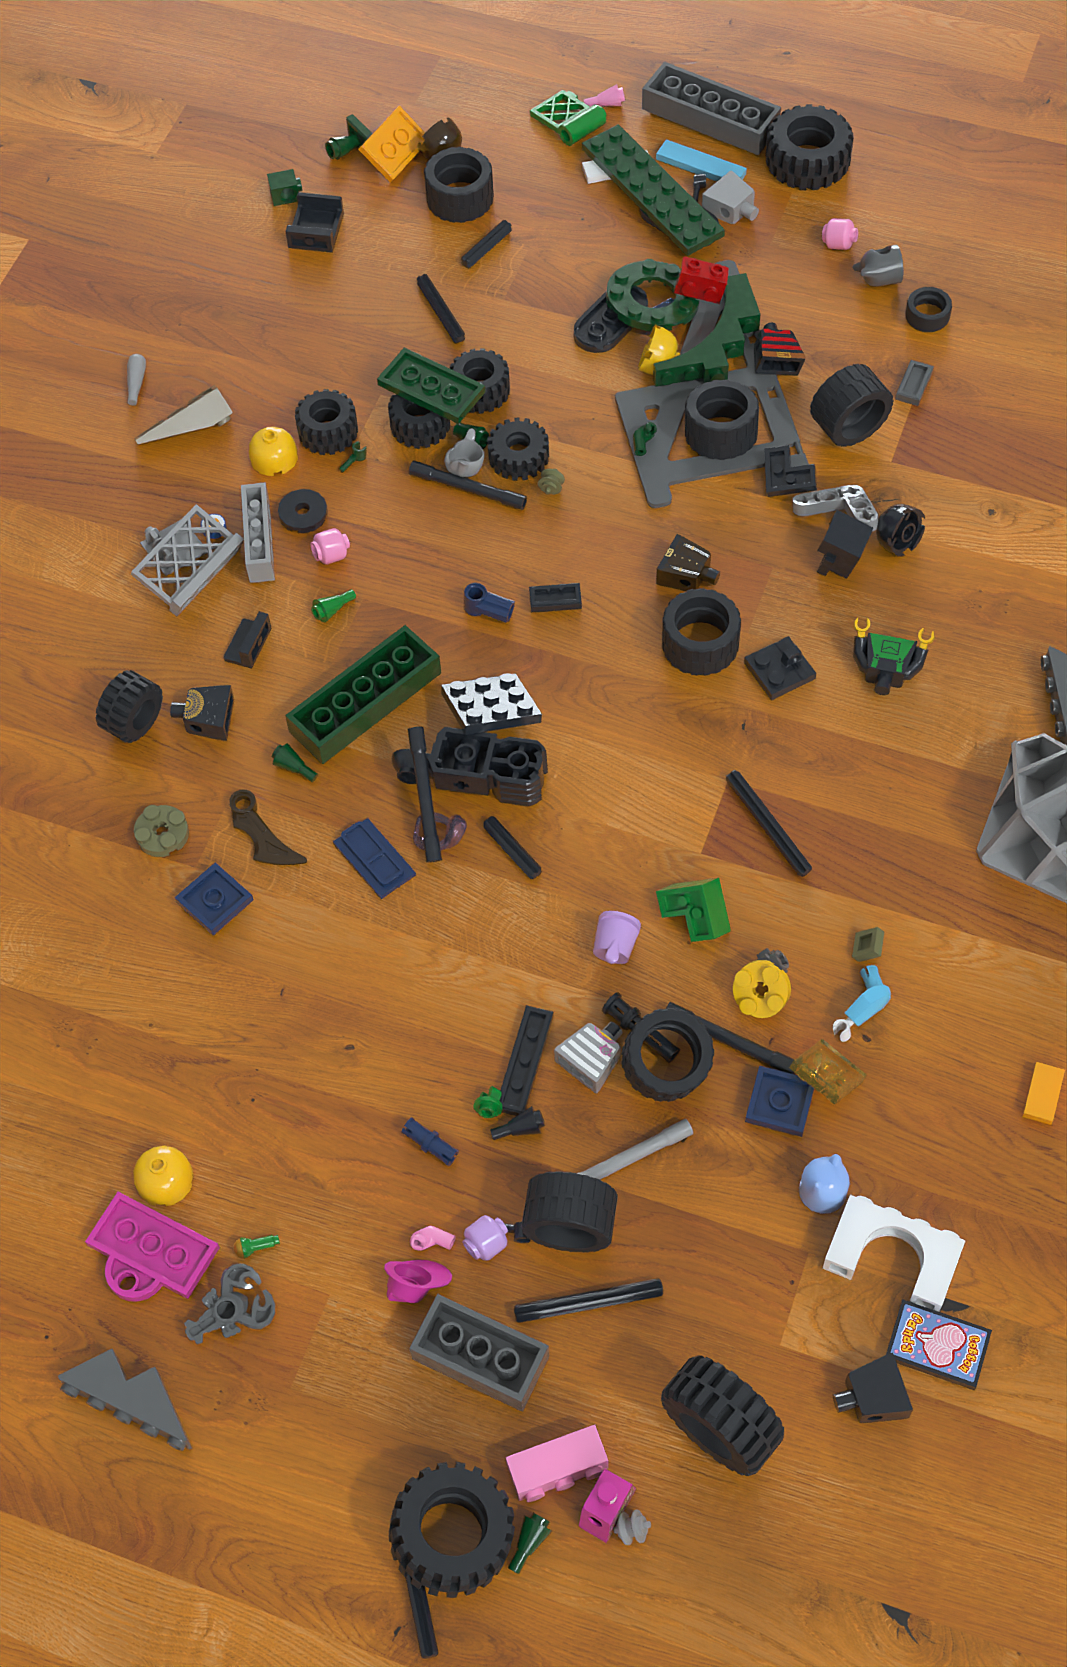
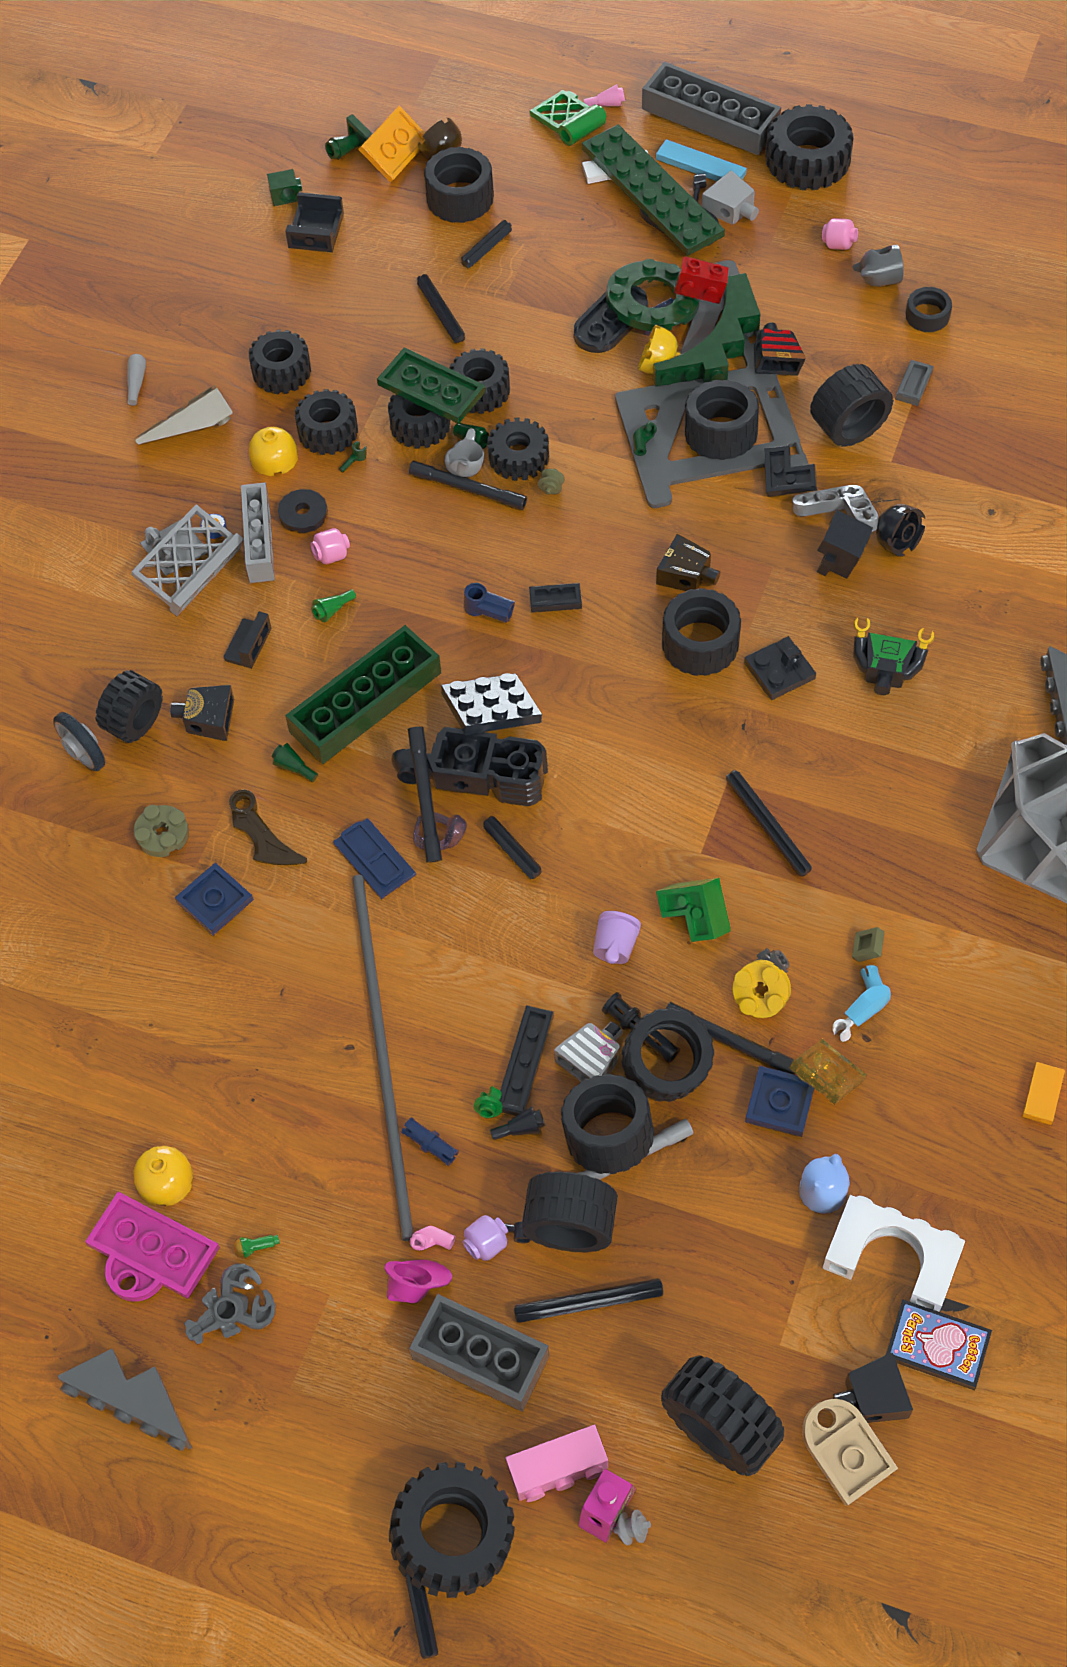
(79, 741): none -> wheel
(266, 363): none -> black tyre
(383, 1060): none -> dark grey piece
(532, 1534): dark green cone -> none
(601, 1096): none -> black tyre
(846, 1450): none -> tan plate

